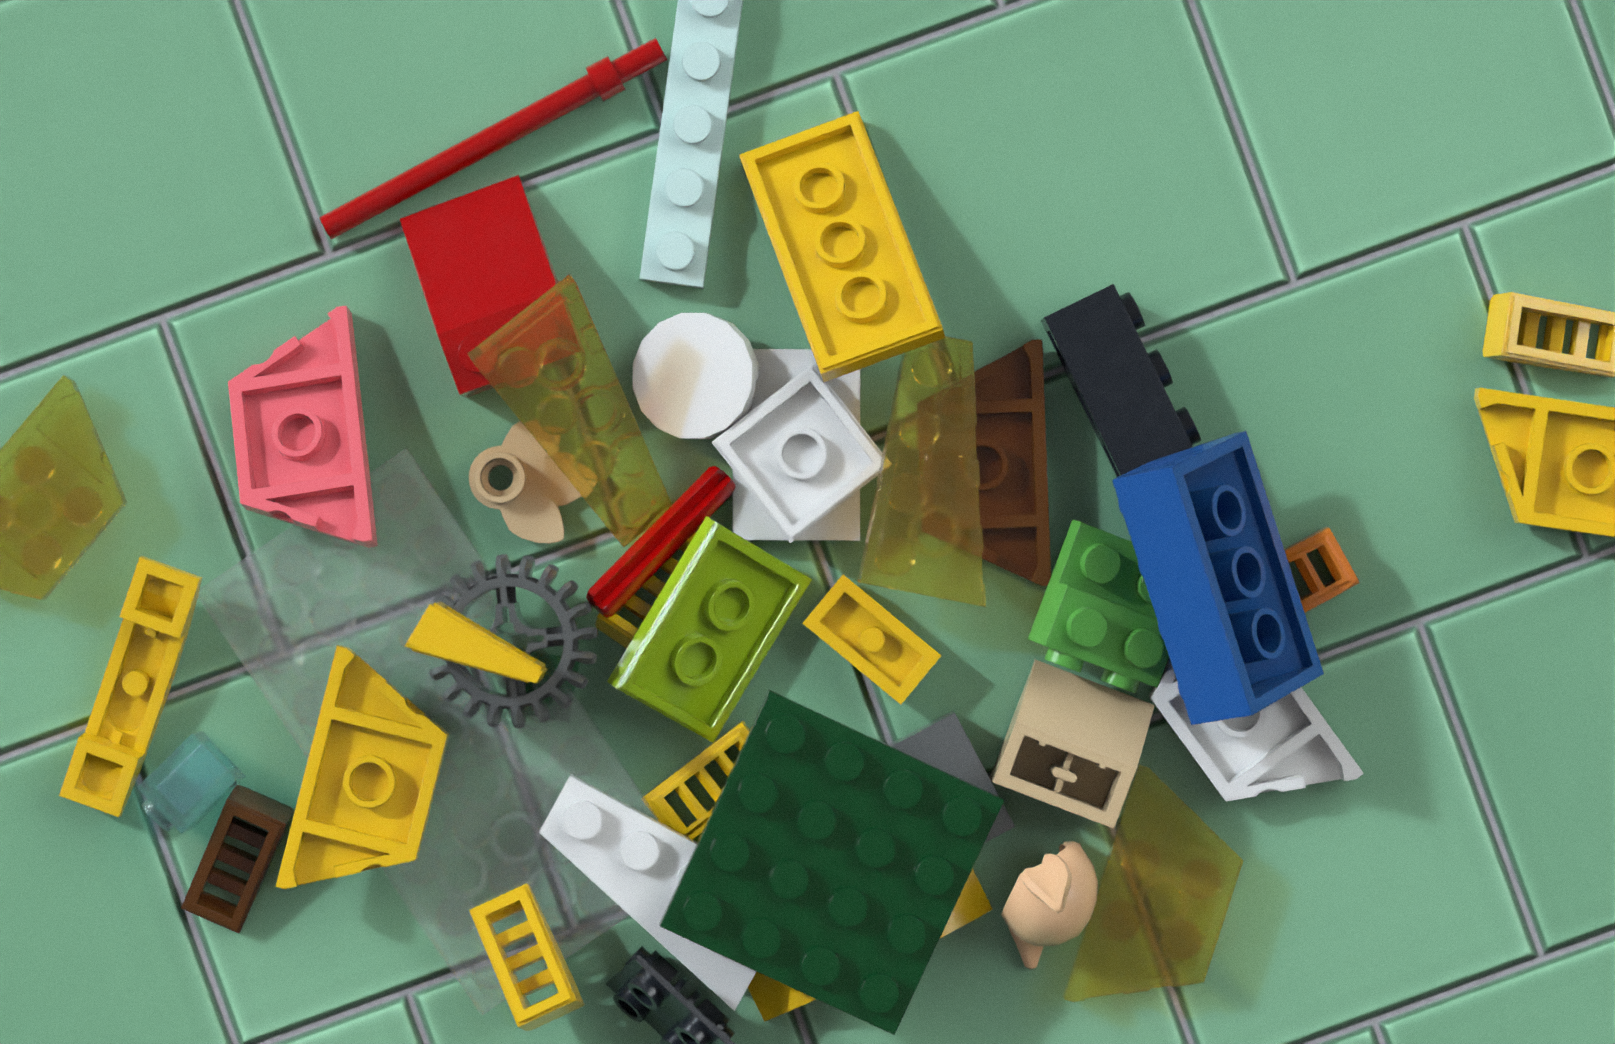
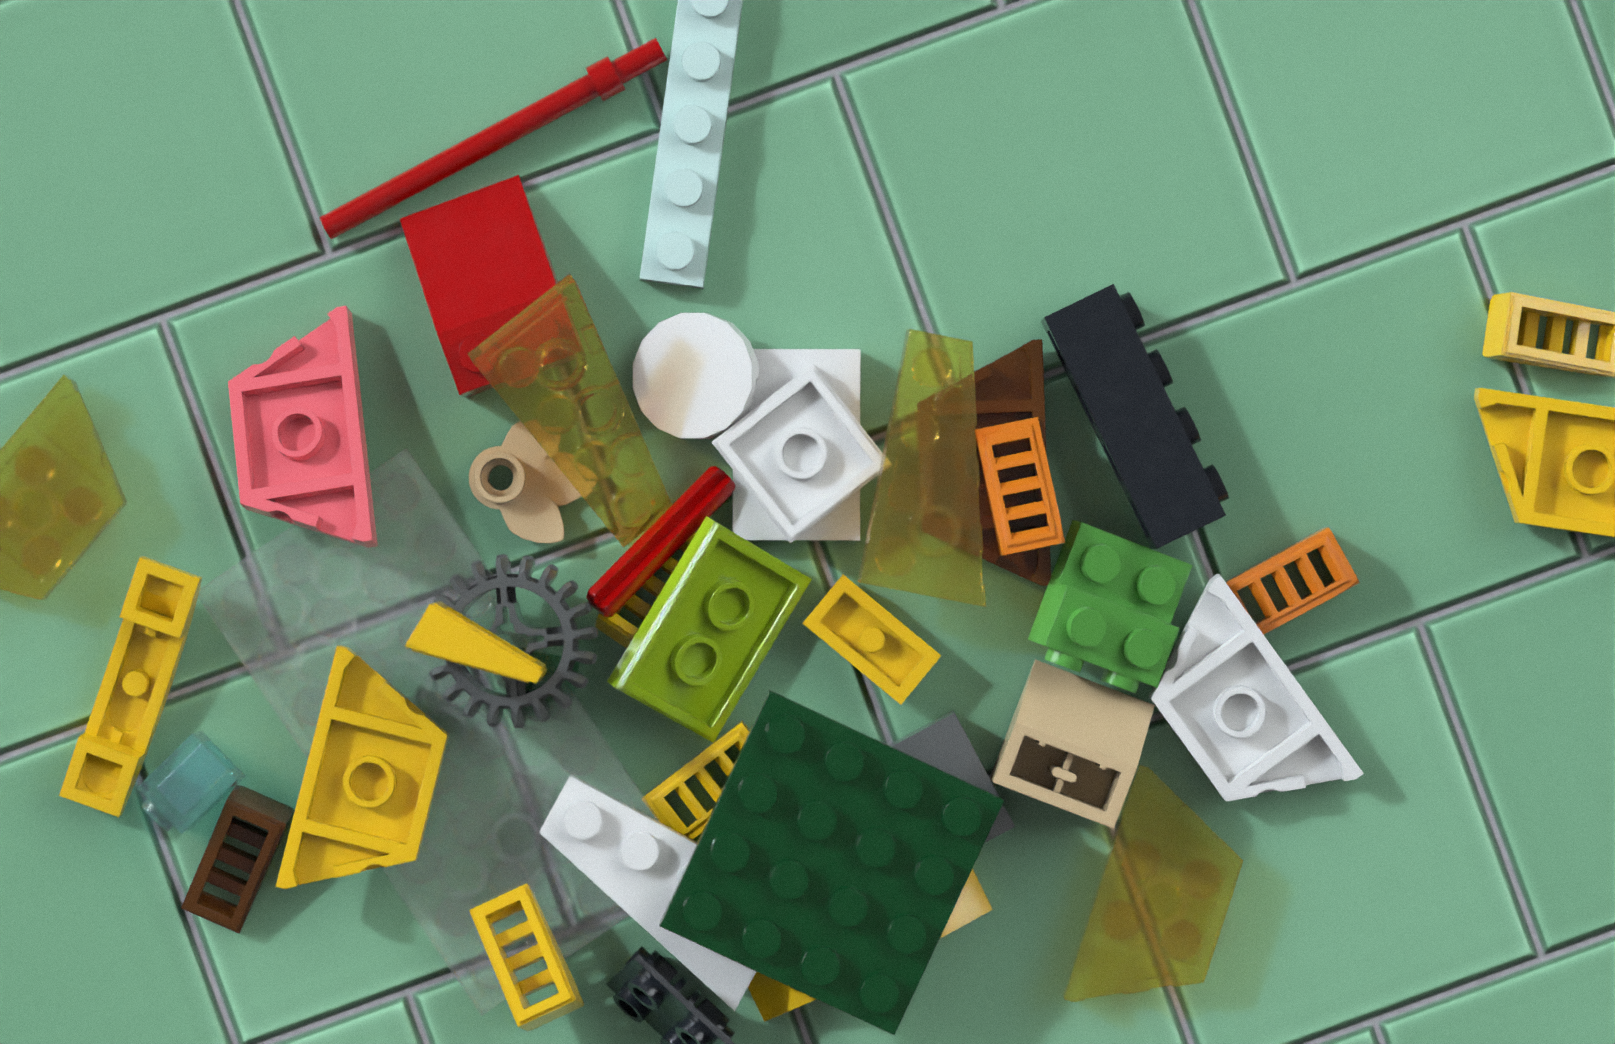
(841, 246): yellow tile -> none
(1034, 538): none -> orange slope
(1051, 902): light nougat piece -> none
(1218, 579): blue slope -> none

